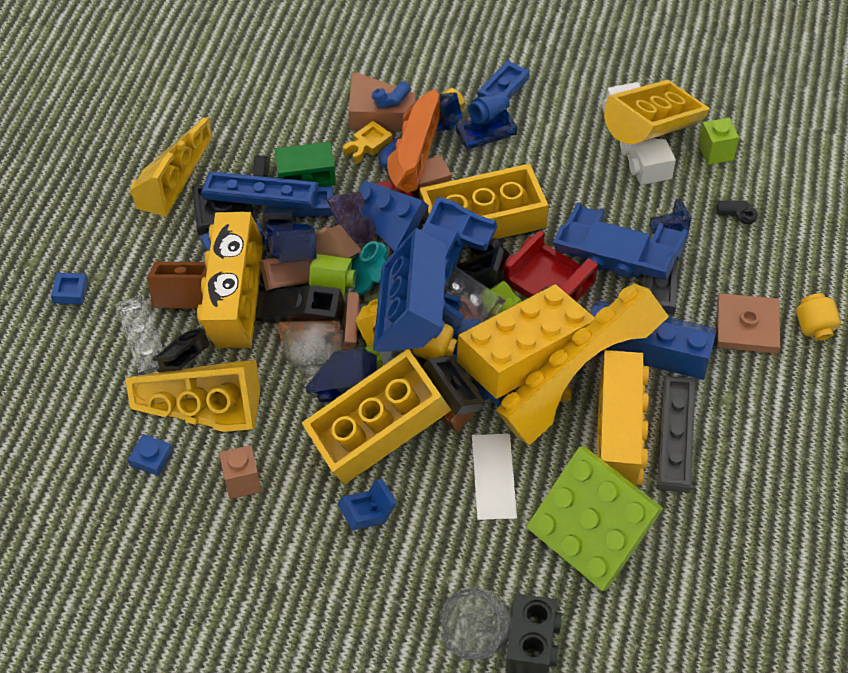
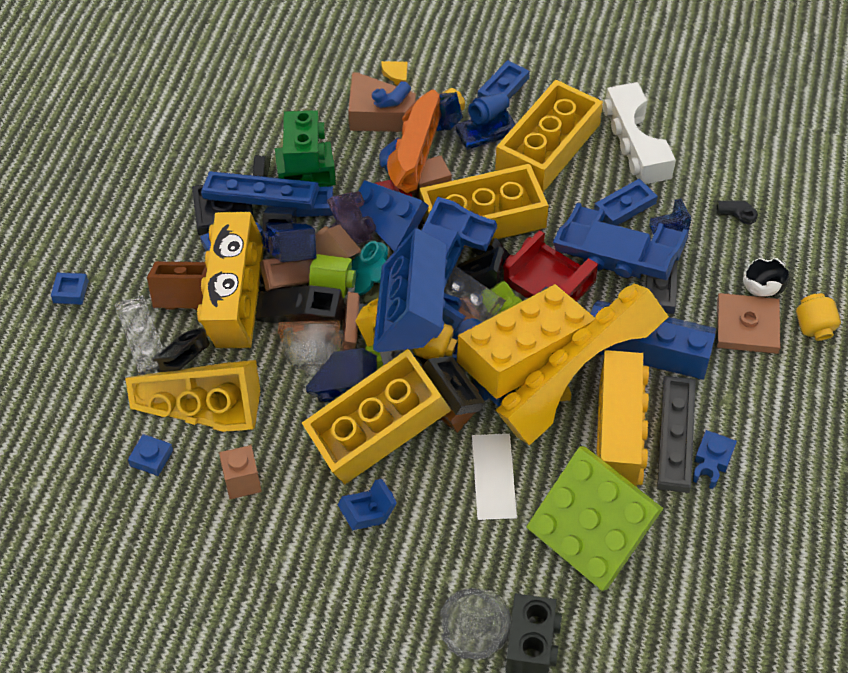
(167, 175): yellow wedge -> none
(302, 141): none -> green brick
(369, 140): yellow plate -> none
(395, 71): none -> yellow tile
(550, 132): none -> yellow brick
(626, 202): none -> blue plate
(651, 112): yellow brick -> none
(713, 456): none -> blue plate
(718, 141): lime brick -> none
(766, 277): none -> black hair

